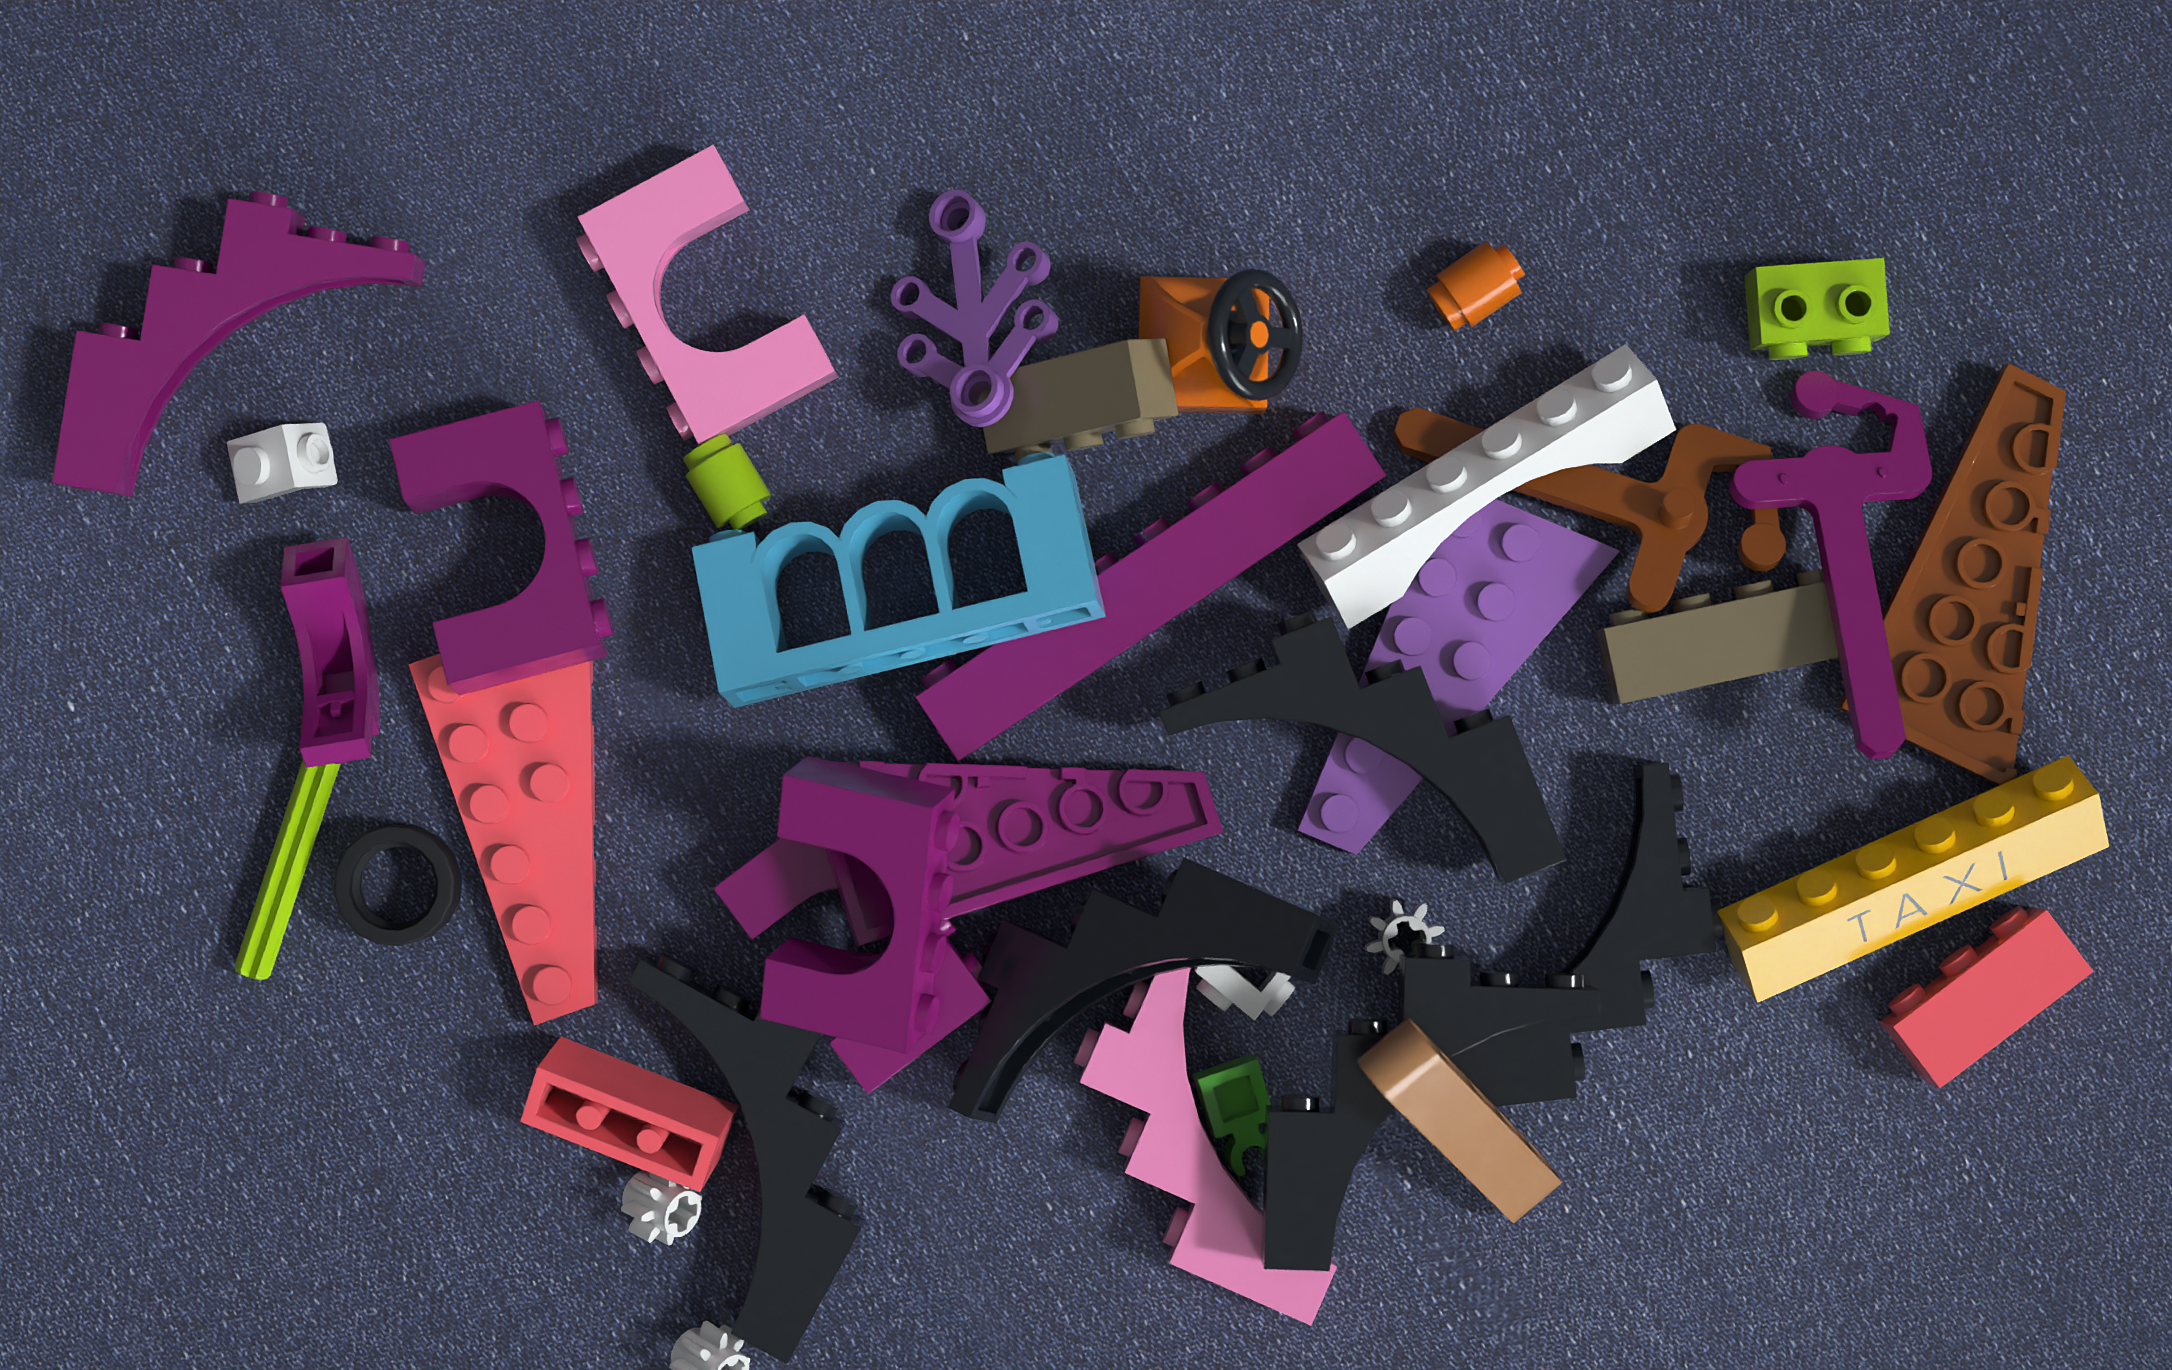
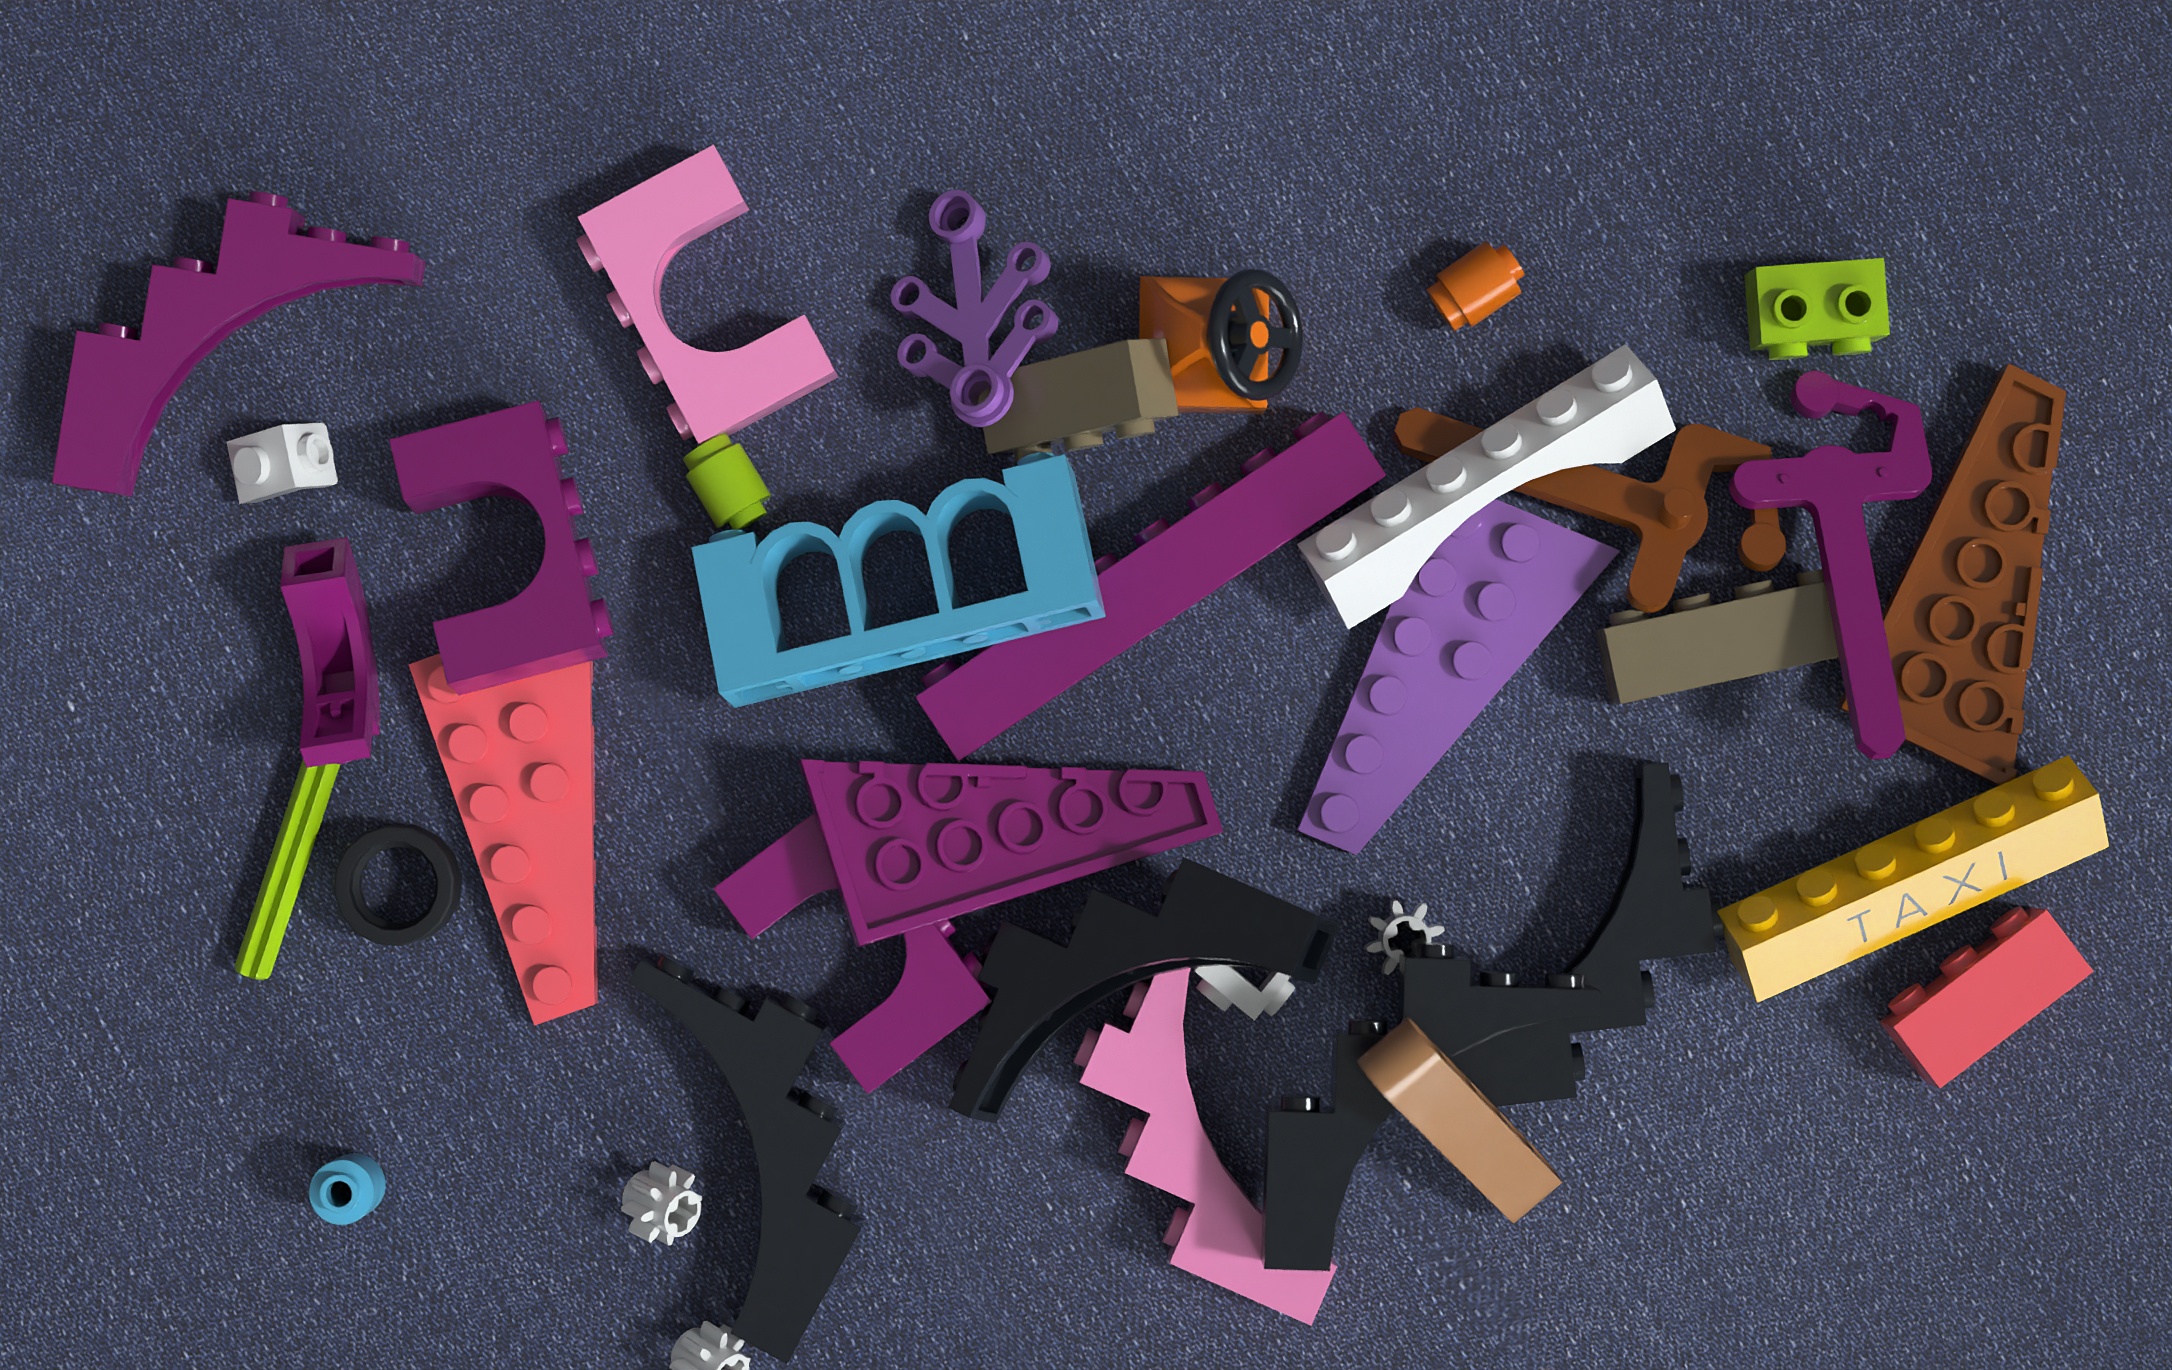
(363, 1178): none -> medium azure brick
(629, 1113): coral brick -> none
(905, 838): magenta arch -> none
(1234, 1105): bright green plate -> none
(1475, 769): black arch -> none

